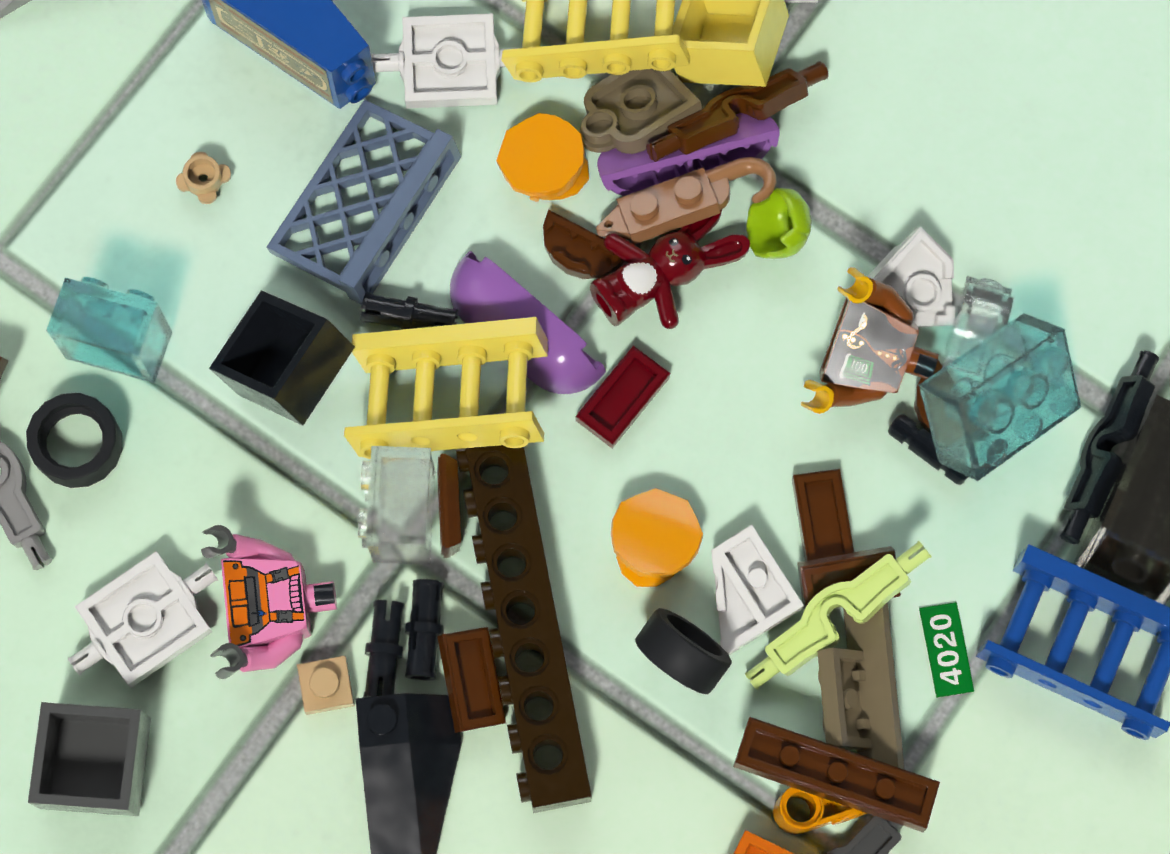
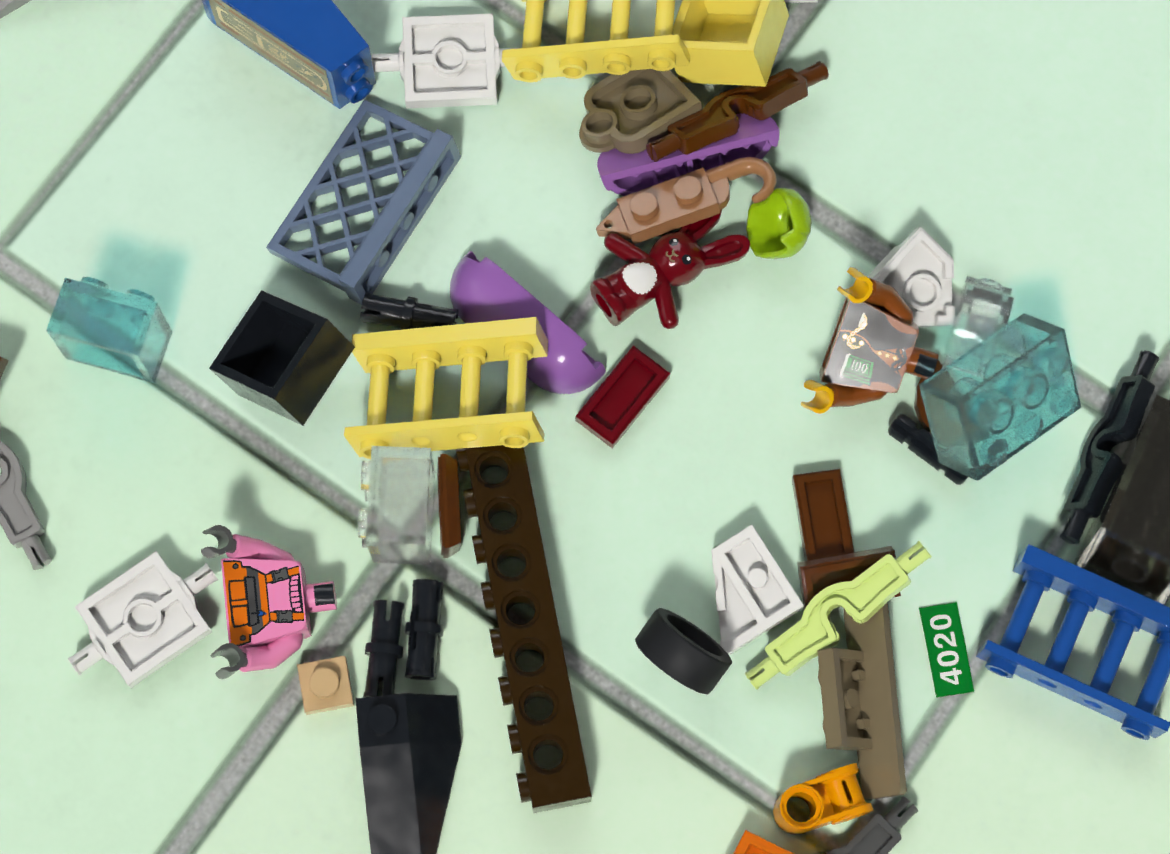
(58, 408): black tyre -> none
(89, 759): dark grey piece -> none
(199, 165): tan plate -> none
(471, 679): reddish brown tile -> none
(544, 158): light orange hat -> none
(577, 249): reddish brown tile -> none
(654, 537): light orange hat -> none
(836, 774): reddish brown tile -> none

